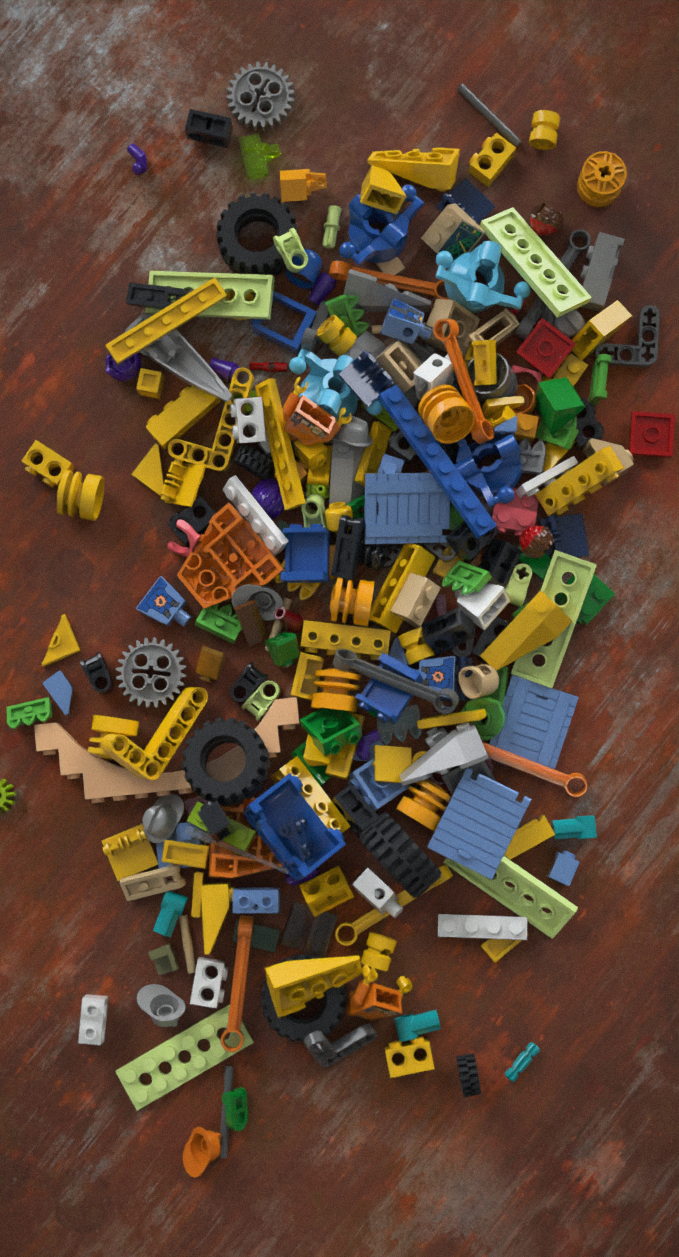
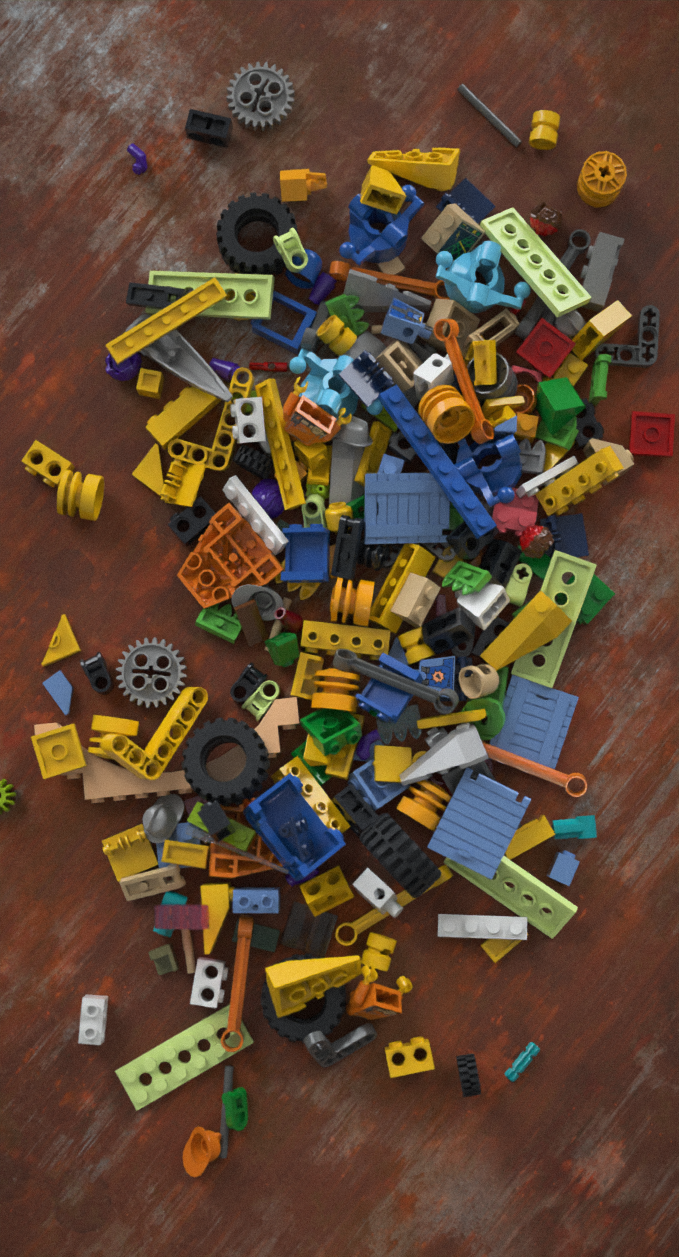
(29, 712): bright green plate -> none
(59, 751): none -> yellow plate
(161, 1005): light grey piece -> none
(164, 604): torso -> none
(181, 916): none -> clear pink beam
(193, 538): coral cap -> none
(196, 901): yellow tile -> none
(210, 664): pearl gold slope -> none
(257, 155): clear neon green hinge -> none
(331, 226): yellowish green axle -> none
(411, 1026): teal piece -> none
(494, 161): yellow brick -> none

